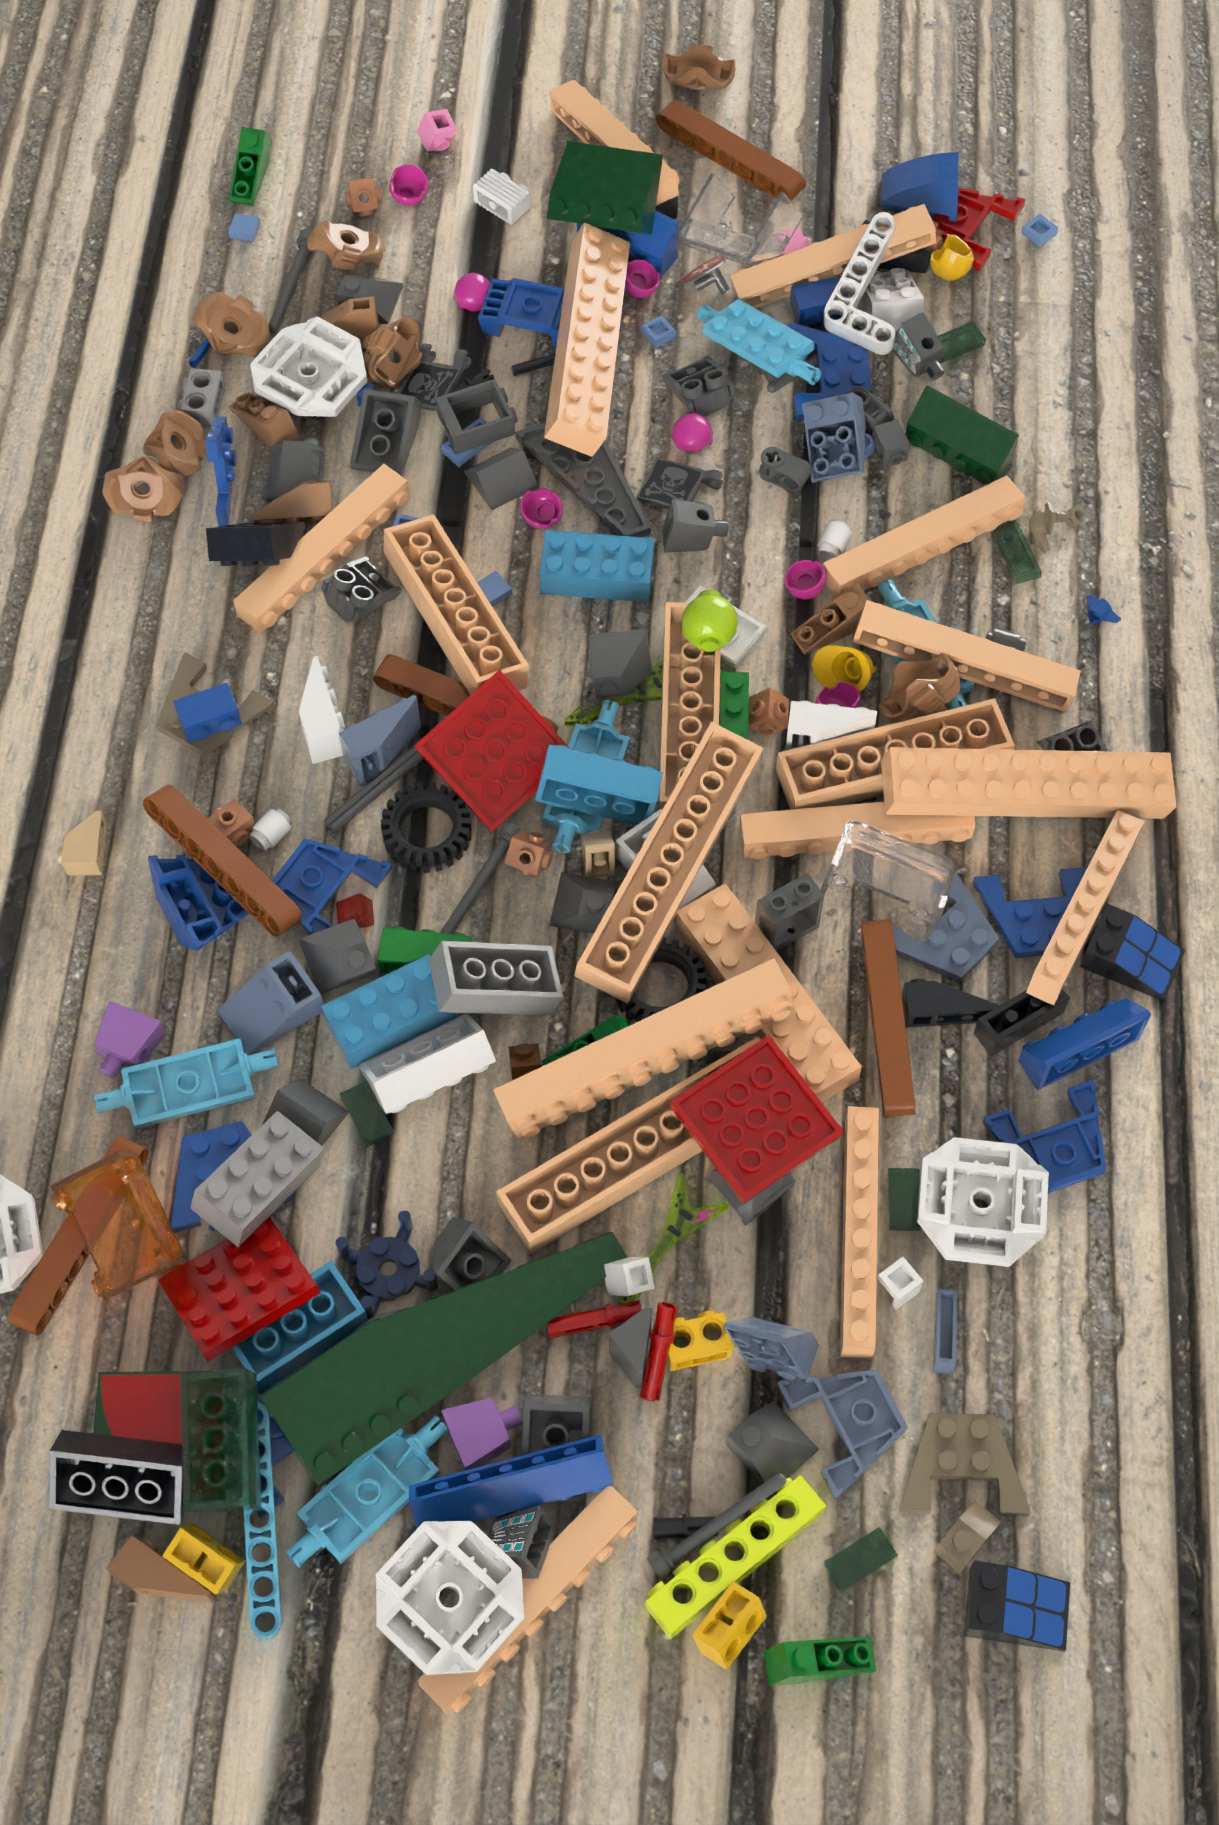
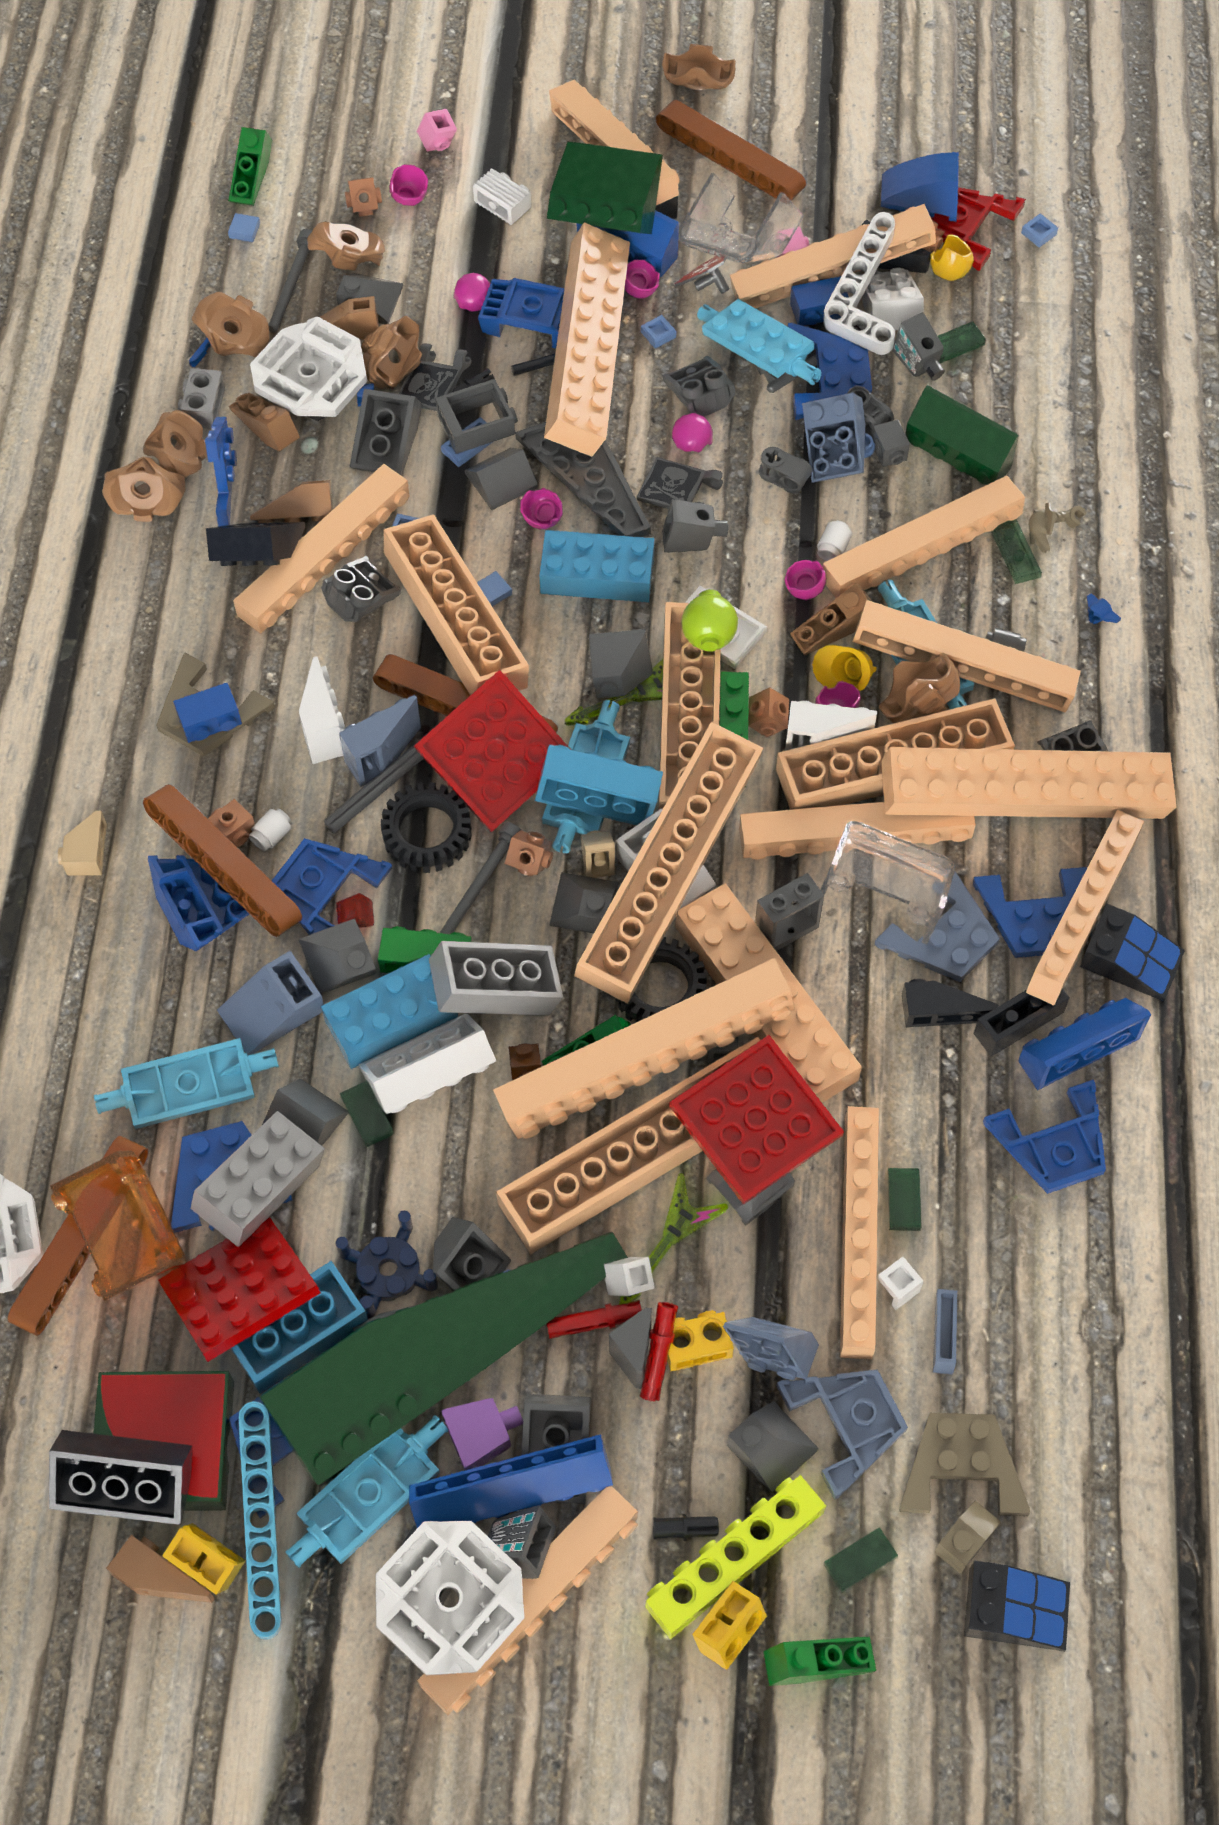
(126, 1038): medium lavender torso -> none
(220, 1441): clear green slope -> none
(293, 464): dark grey slope -> none
(665, 1561): dark grey piece -> none
(887, 1018): dark orange beam -> none
(985, 1171): white piece -> none

